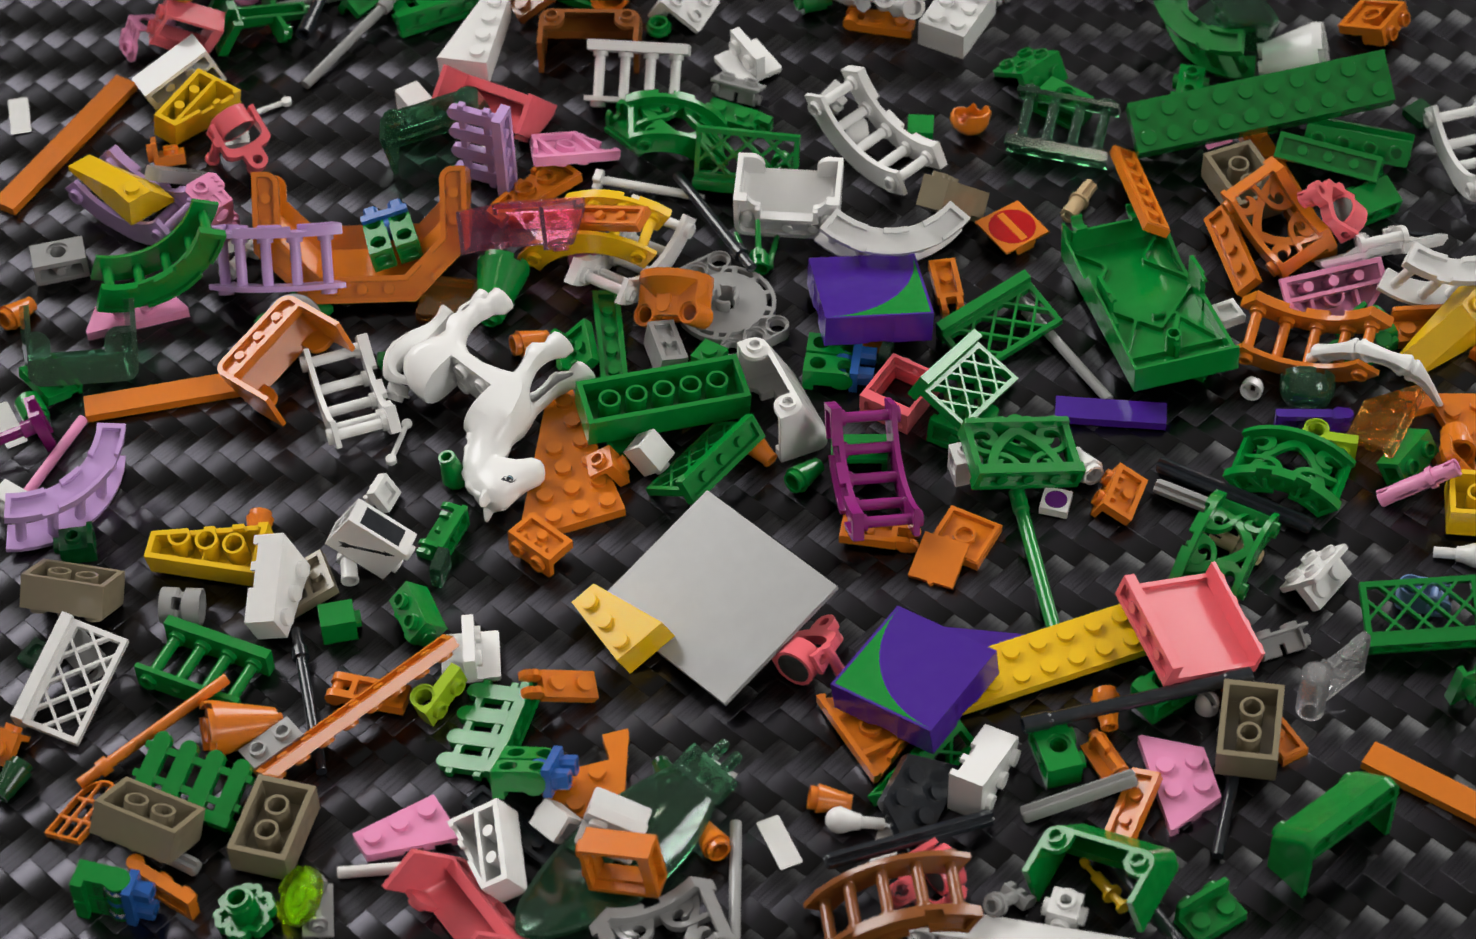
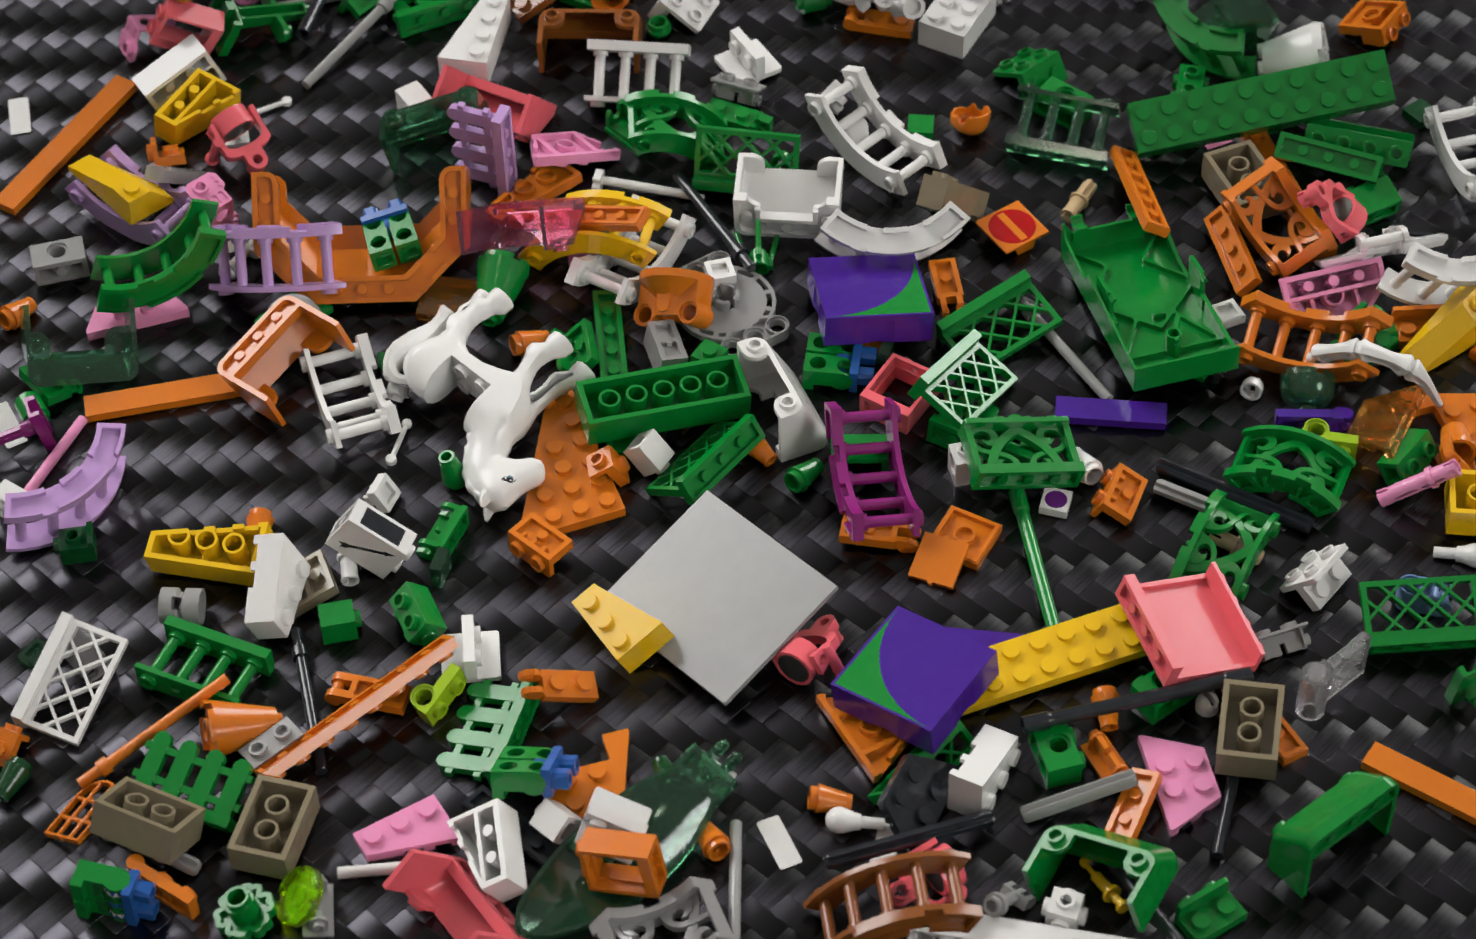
(72, 589): dark tan brick -> none
(721, 271): none -> white plate

